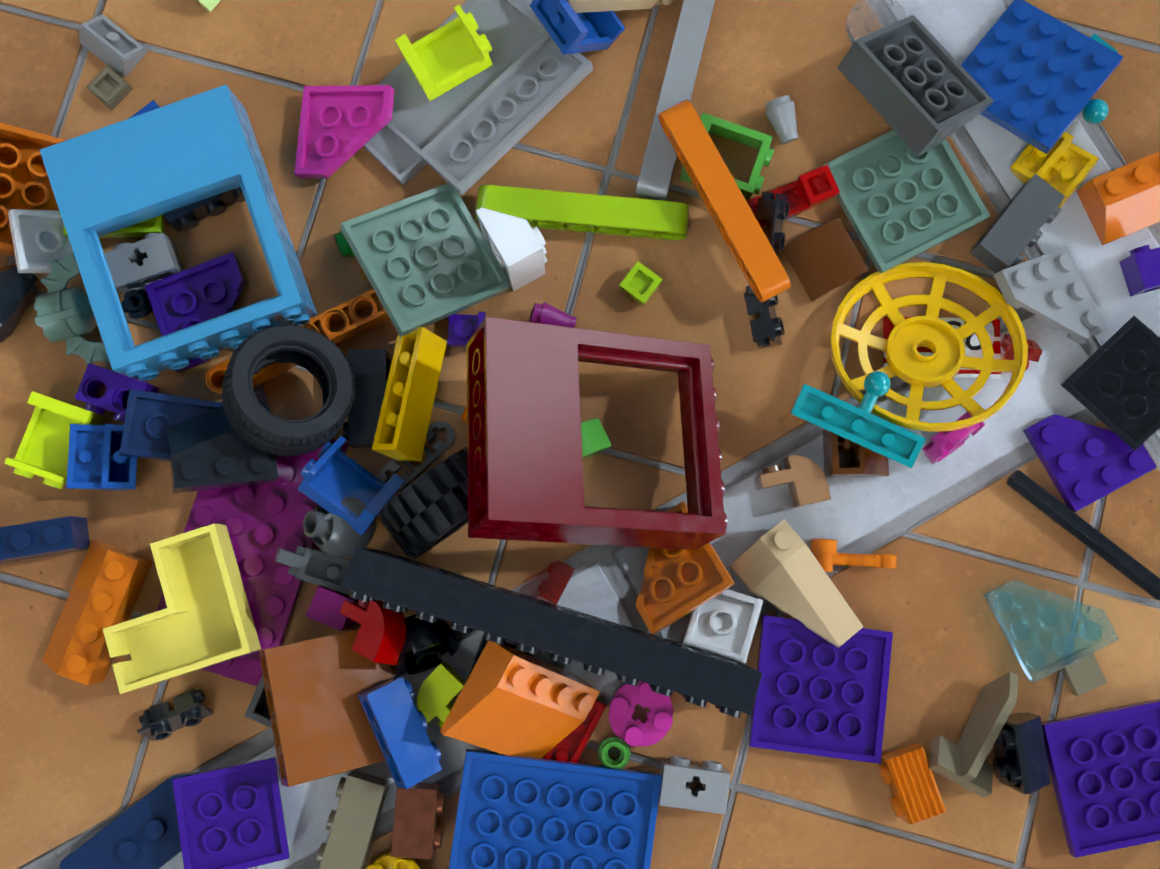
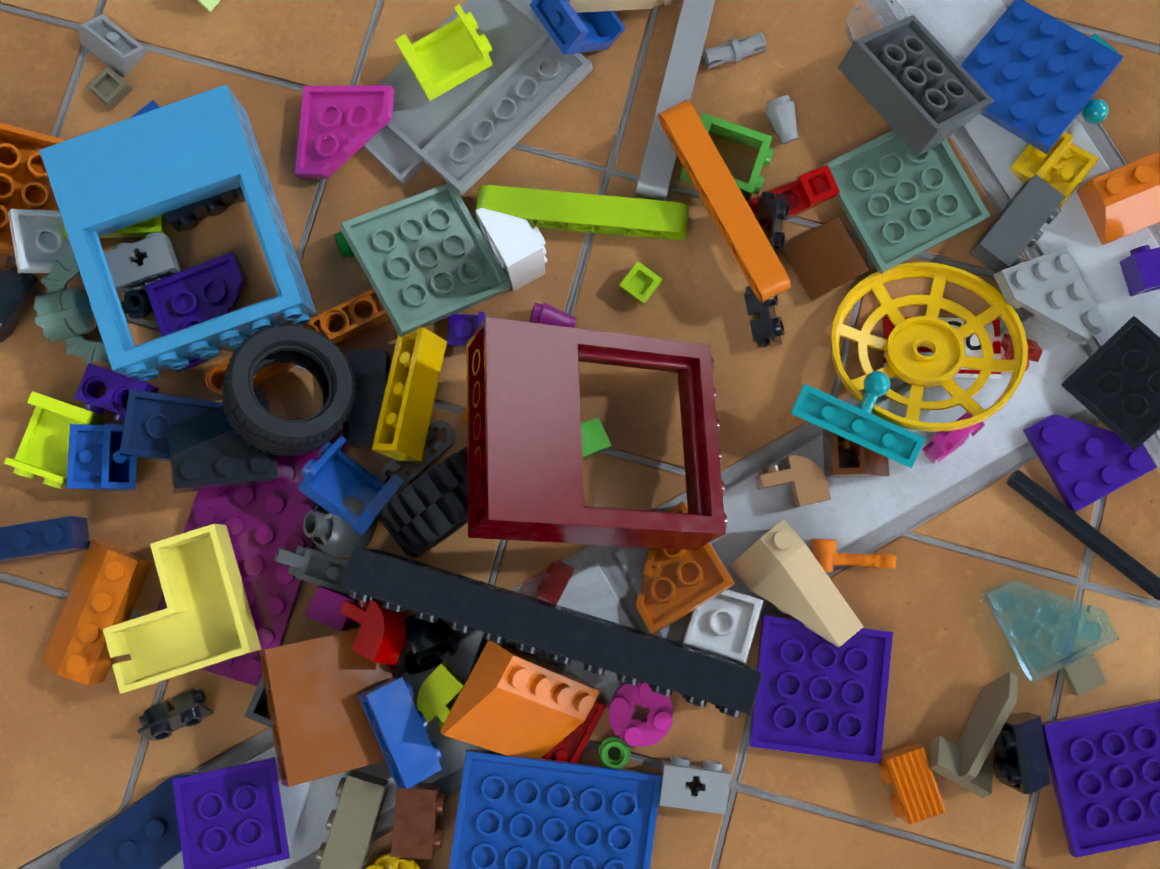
(734, 50): none -> light grey pin

